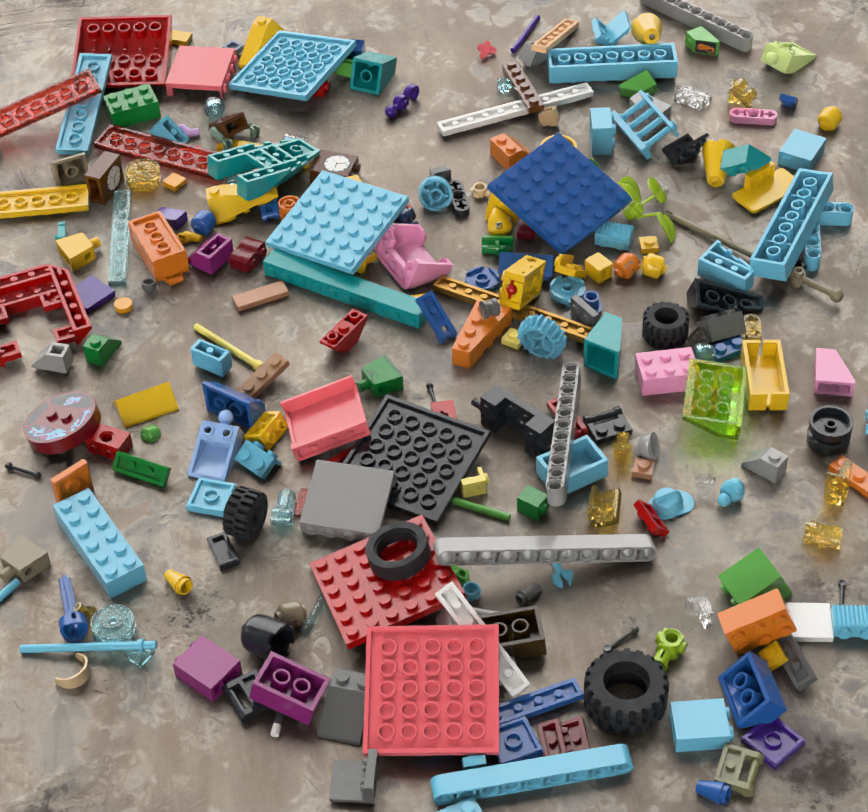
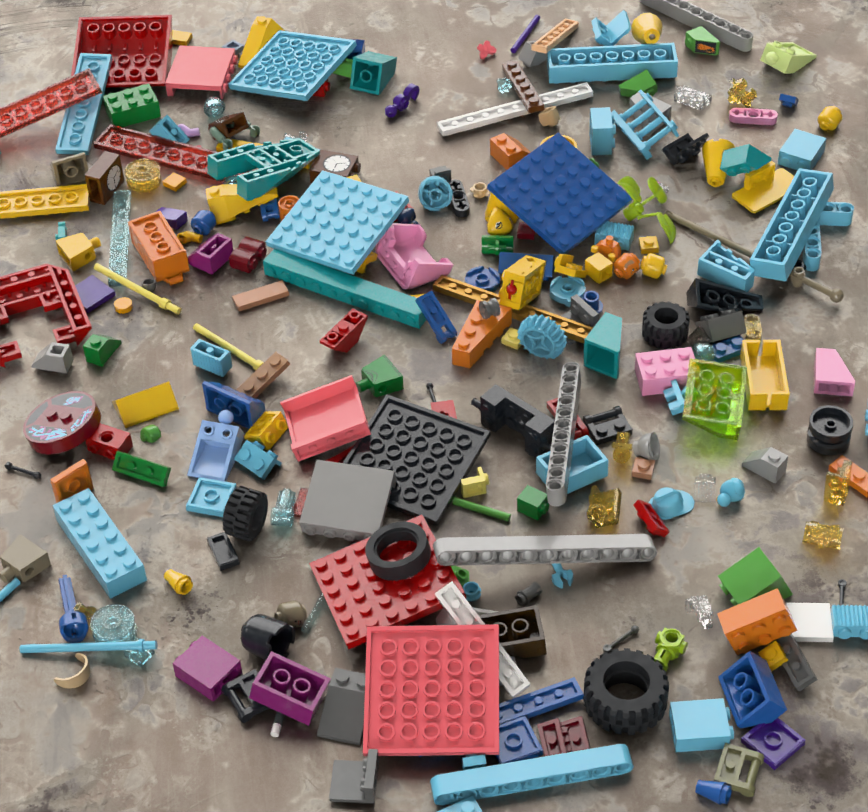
(163, 302): none -> light yellow bar
(608, 248): none -> orange piece
(675, 393): none -> medium azure hips

